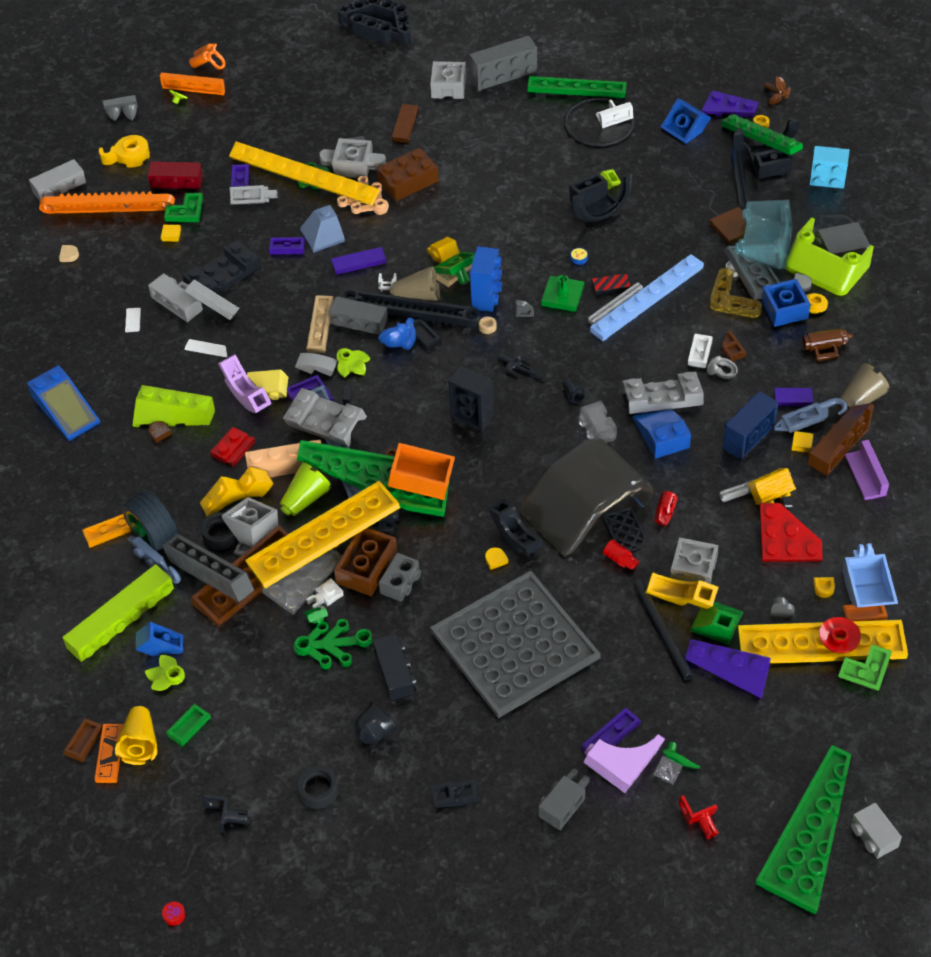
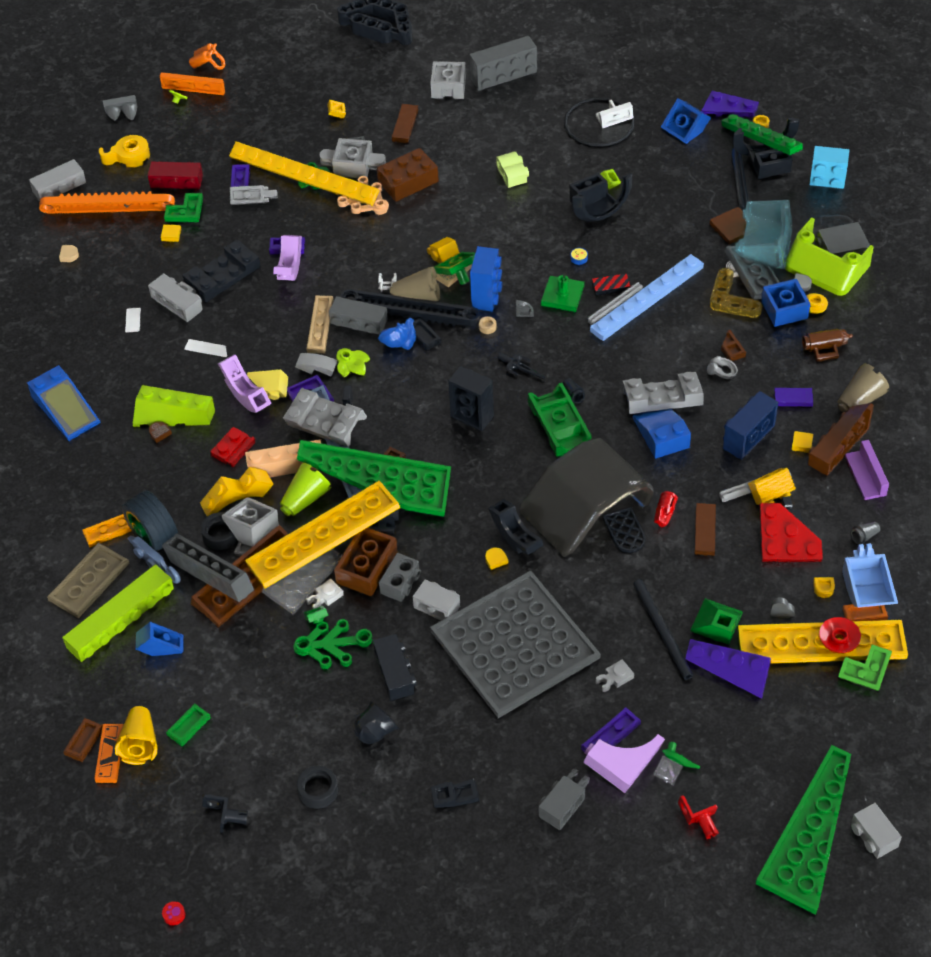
(88, 580): none -> dark tan tile
(162, 675): lime plate -> none
(212, 299): light grey tile -> none
(289, 257): none -> lavender arch
(322, 229): sand blue slope -> none
(336, 109): none -> yellow tile
(358, 260): dark purple tile -> none
(421, 471): orange piece -> none
(436, 600): none -> light grey brick
(512, 169): none -> yellowish green brick
(559, 419): none -> green piece
(577, 87): green plate -> none
(596, 422): clear brick -> none
(615, 674): none -> light grey plate
(620, 555): red hinge -> none
(682, 592): yellow arch -> none
(694, 561): light grey piece -> none
(700, 350): white plate -> none
(705, 529): none -> reddish brown tile
(779, 89): reddish brown plant -> none
(808, 415): sand blue plate -> none
(864, 532): none -> dark grey cone

